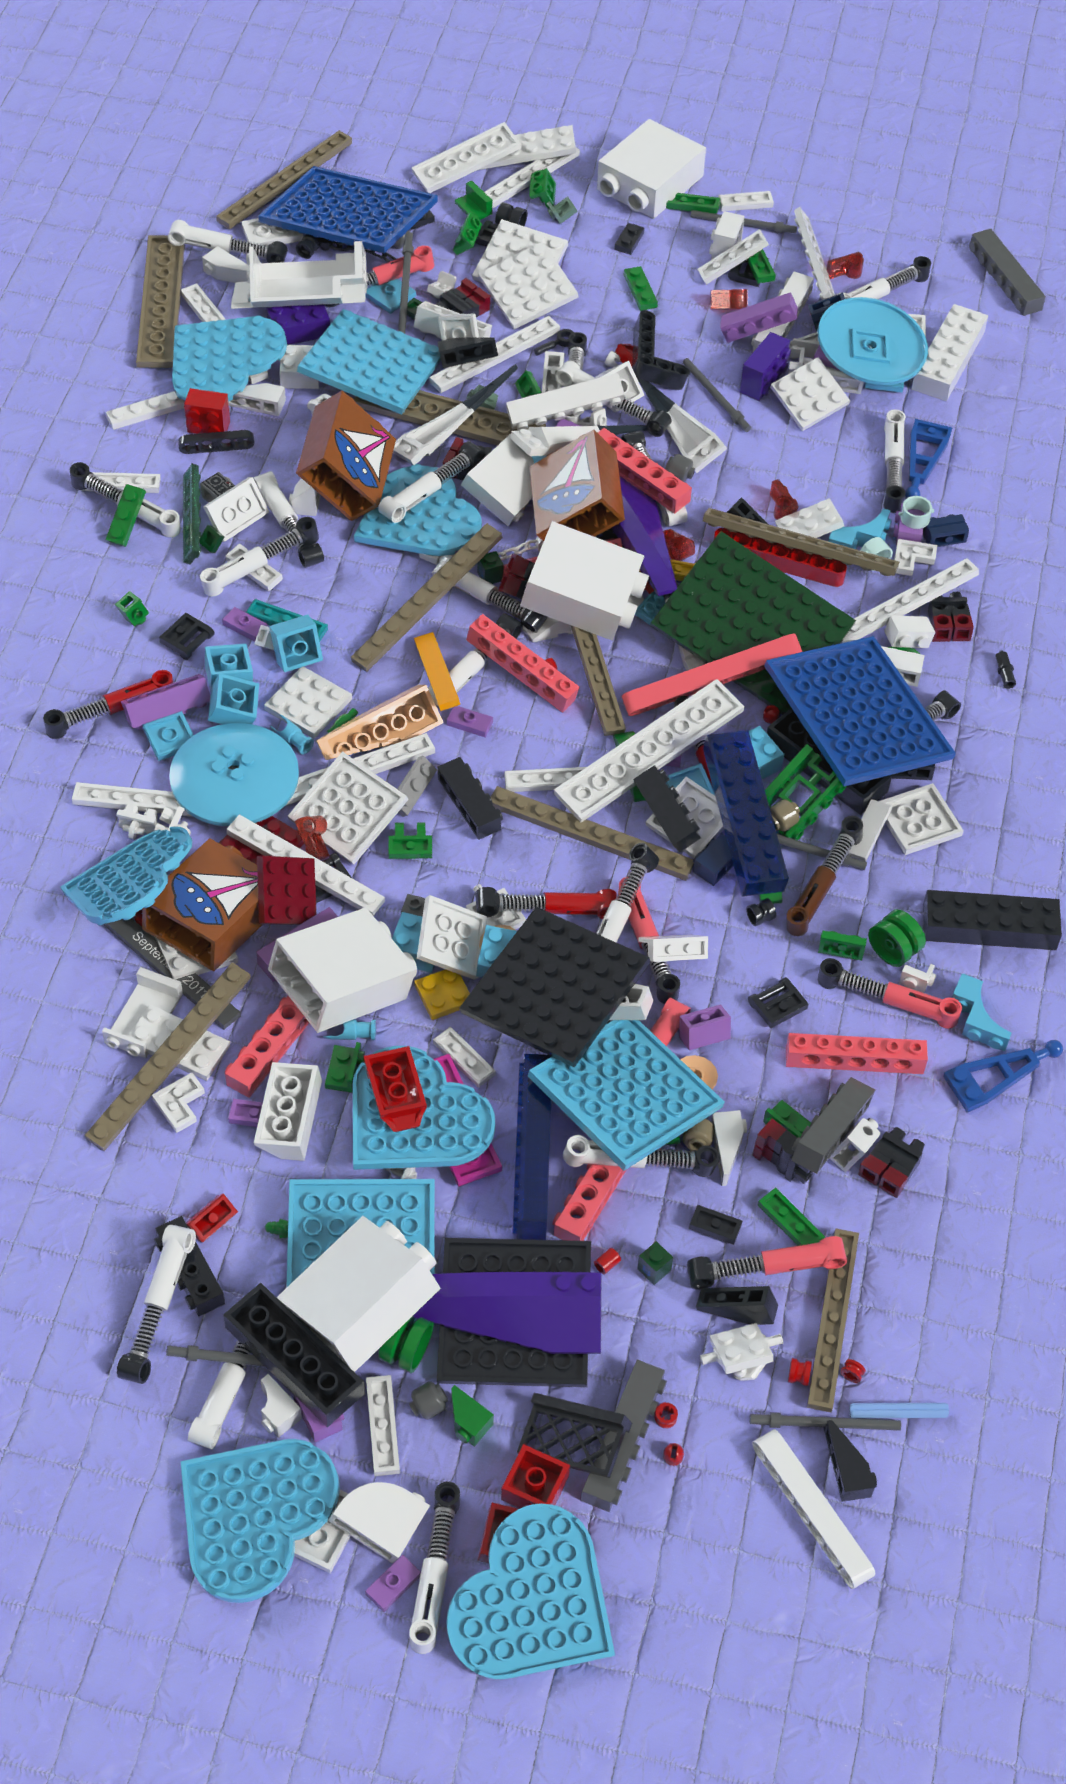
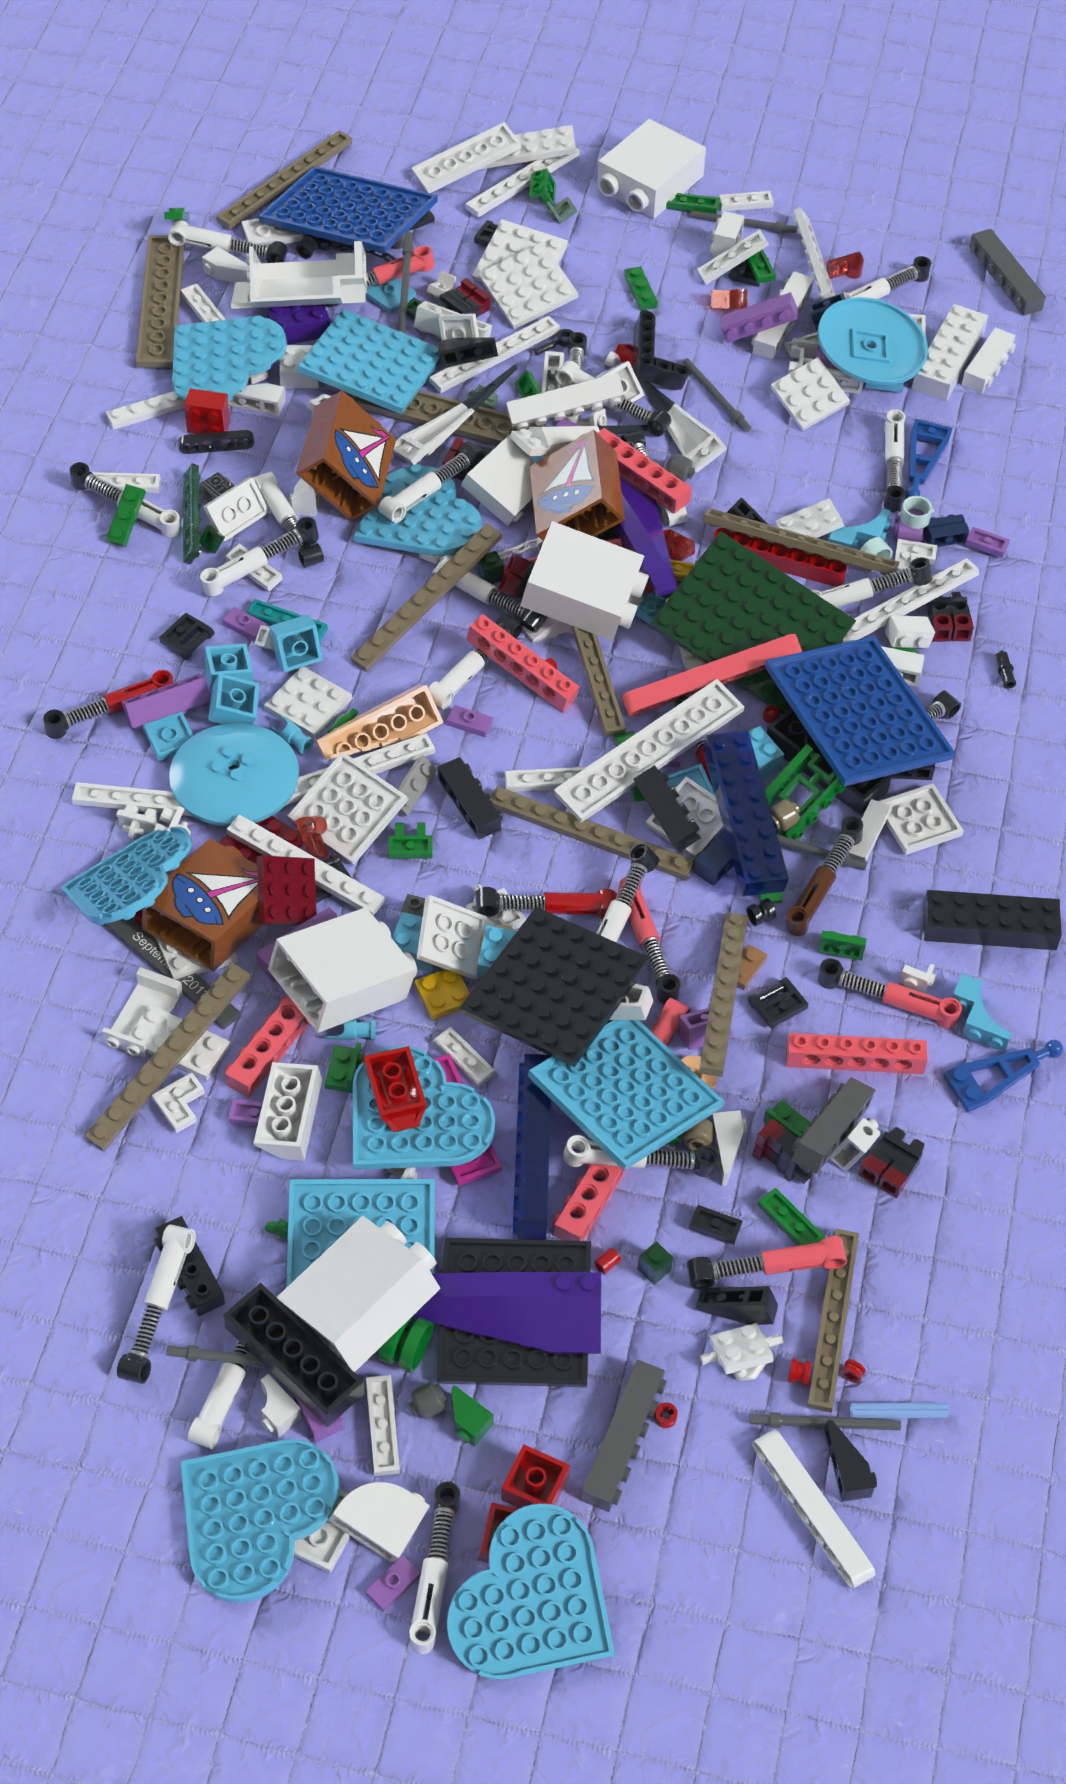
(135, 612): green brick -> none
(176, 214): none -> green plate
(211, 1217): red slope -> none
(437, 671): light orange tile -> none
(468, 234): green bracket -> none
(475, 201): green panel -> none
(509, 213): black wheel -> none
(585, 1416): black fence -> none
(629, 238): black plate -> none
(676, 947): white panel -> none
(679, 1454): red hinge -> none
(723, 995): none -> dark tan plate
(750, 964): none -> medium nougat plate
(765, 366): dark purple brick -> none
(783, 500): clear red plate -> none
(897, 938): green wheel -> none
(918, 572): none -> piece
(987, 542): none -> medium lavender plate
(989, 360): none -> white brick

